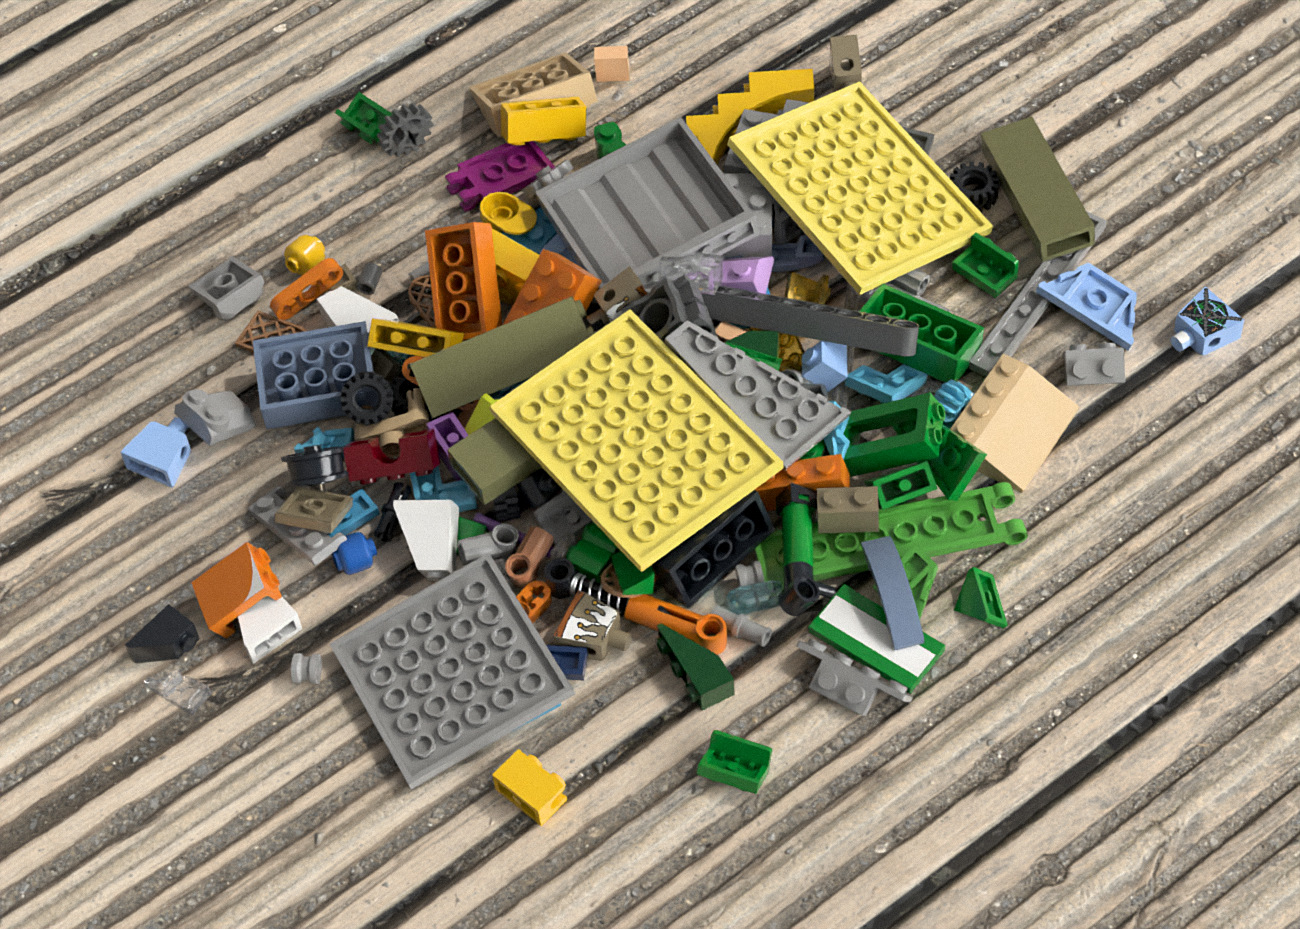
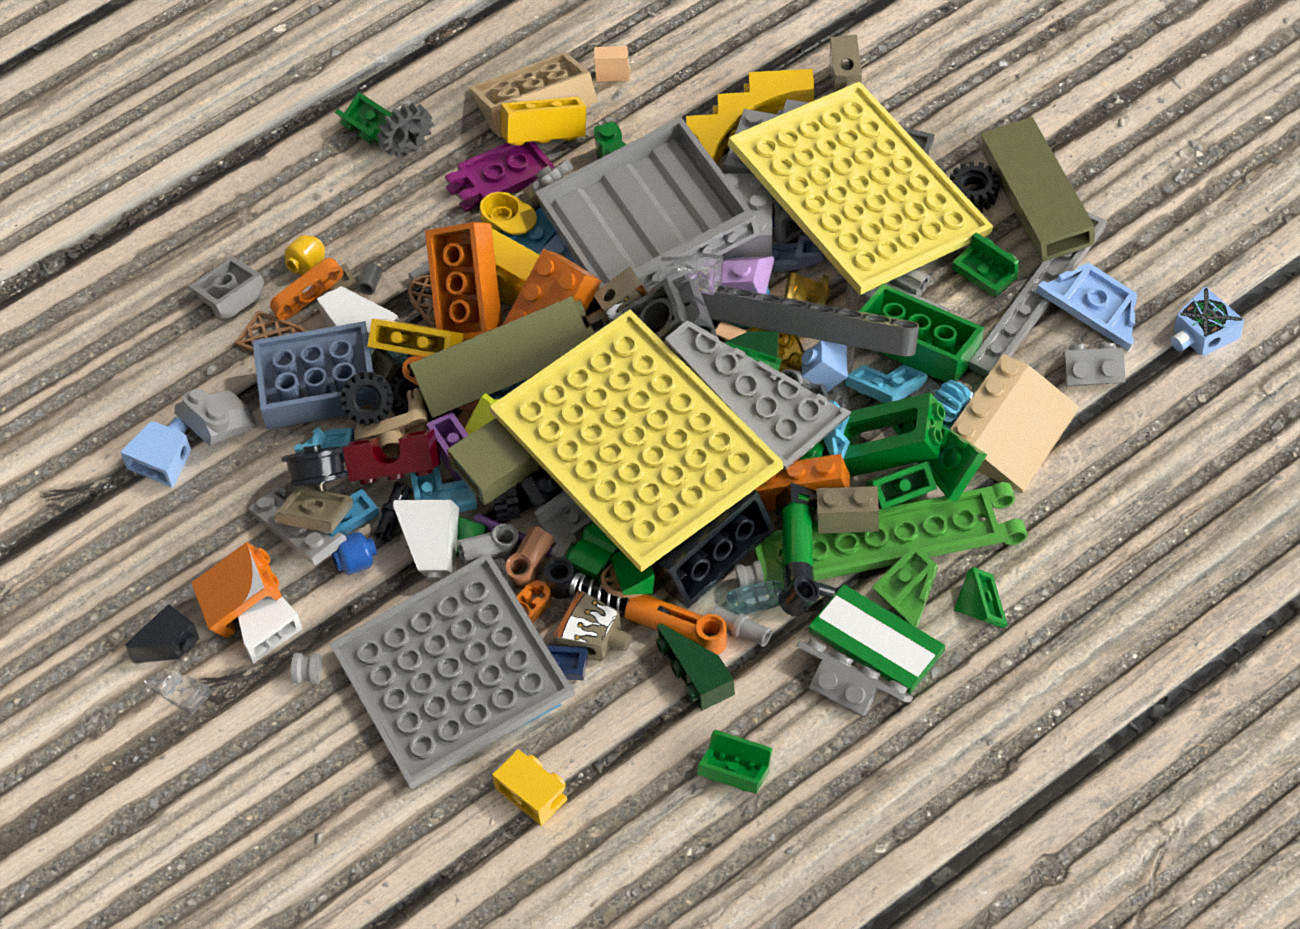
(894, 592): sand blue slope -> none

